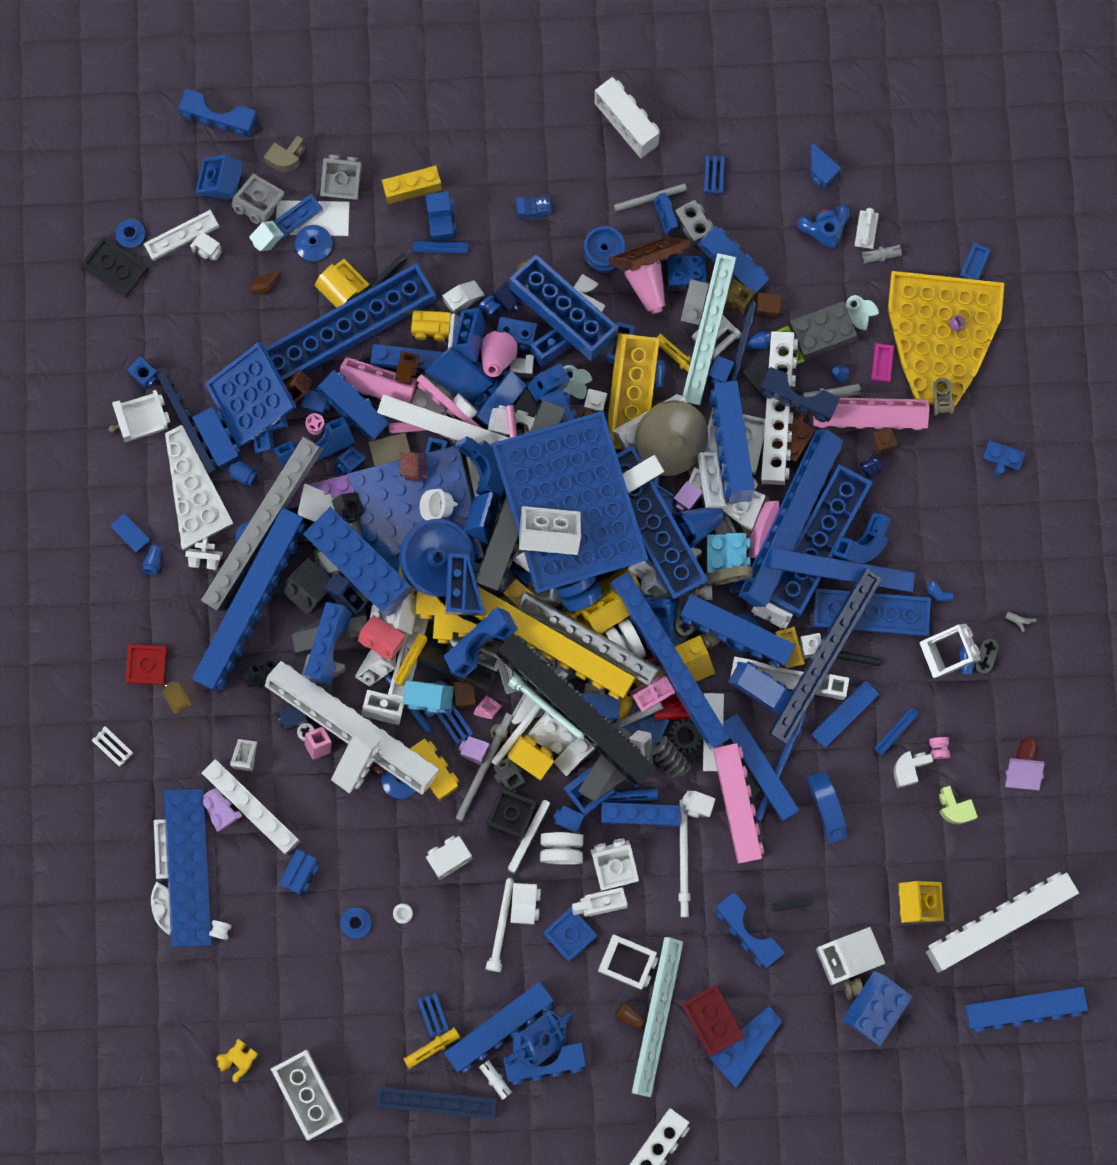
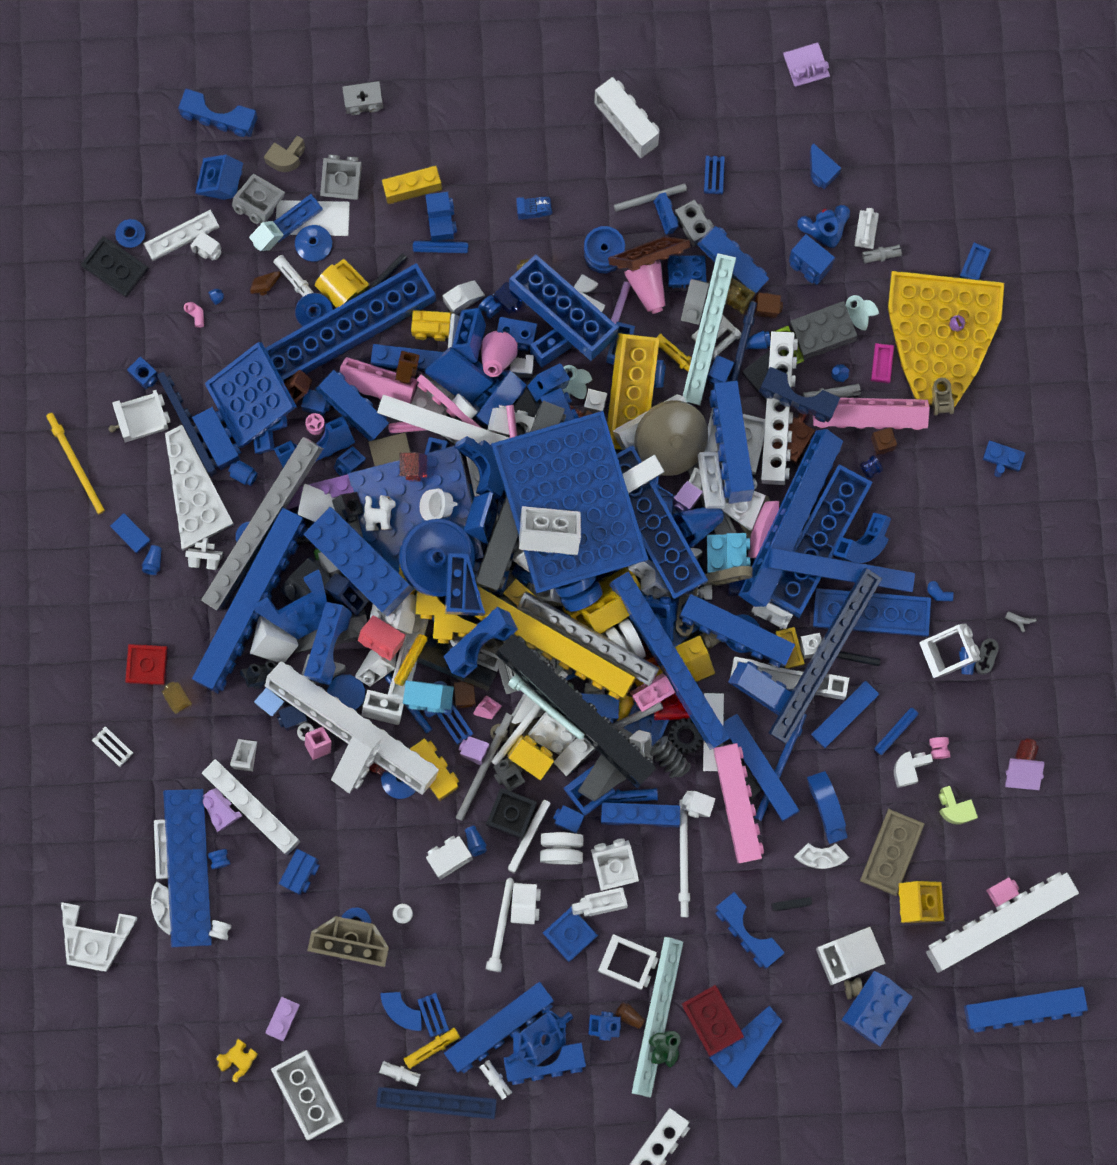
(58, 432): none -> yellow bar
(92, 947): none -> white wing
(195, 311): none -> bright pink arm
(216, 296): none -> blue hinge
(219, 859): none -> blue wheel
(269, 702): none -> light blue panel
(272, 642): none -> white slope
(282, 1019): none -> lavender plate
(301, 286): none -> white pin
(301, 615): none -> blue wing
(317, 300): none -> blue dish
(348, 691): none -> blue tile
(350, 941): none -> dark tan wedge
(369, 91): none -> light grey brick
(382, 515): none -> white animal
(400, 1012): none -> blue tile
(400, 1073): none -> white pin
(475, 842): none -> blue cone
(604, 1025): none -> blue brick
(621, 301): none -> lavender bar
(664, 1050): none -> dark green plate
(806, 64): none -> lavender hinge
(811, 260): none -> blue brick
(821, 858): none -> white tile
(892, 852): none -> dark tan tile
(1003, 891): none -> bright pink brick

